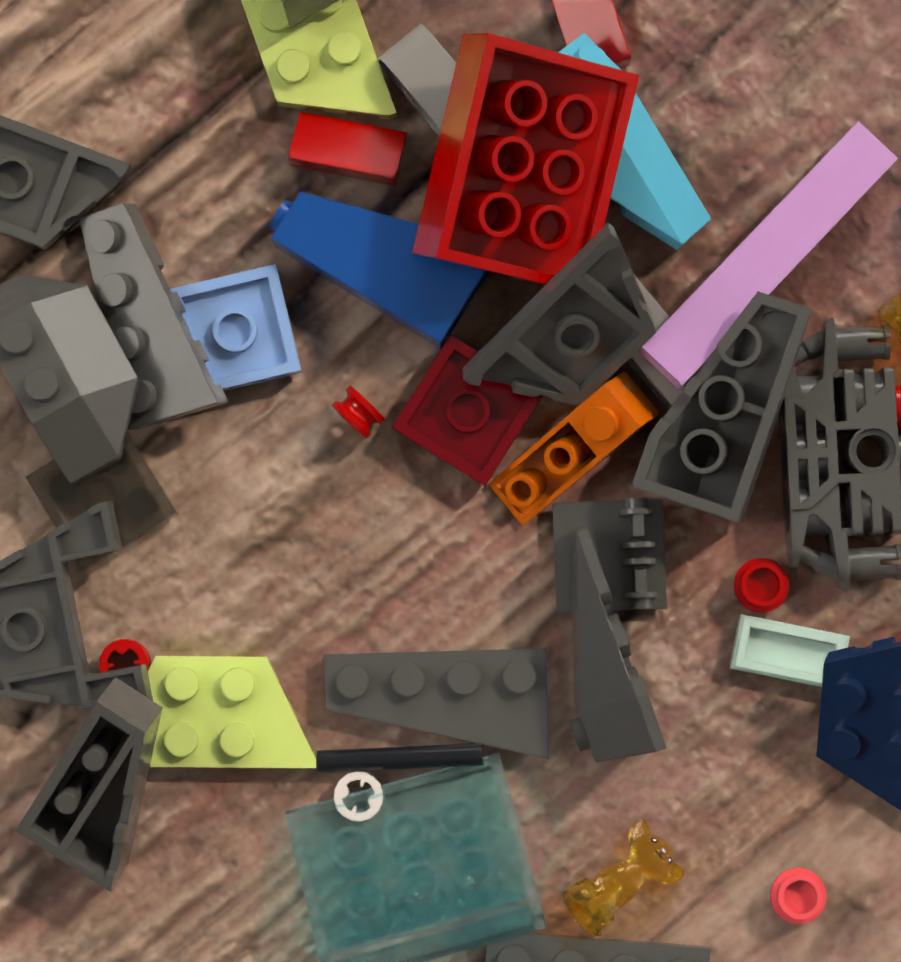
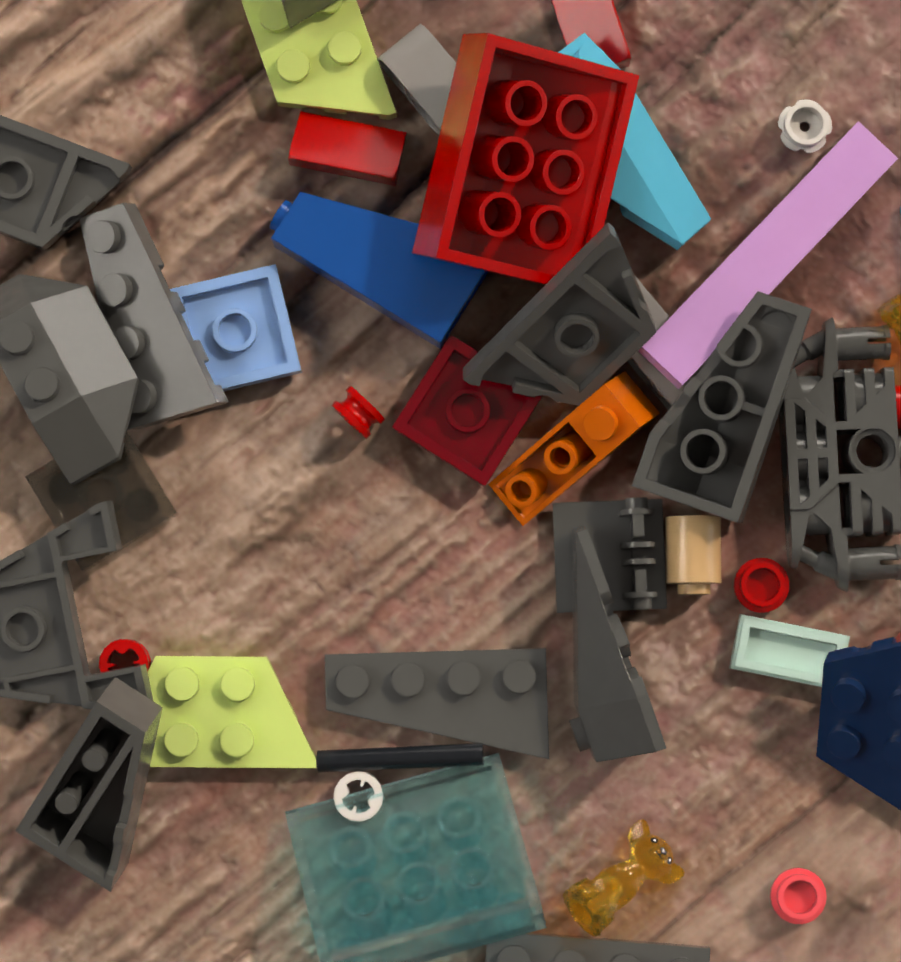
(693, 553): none -> tan brick
(808, 112): none -> white plate

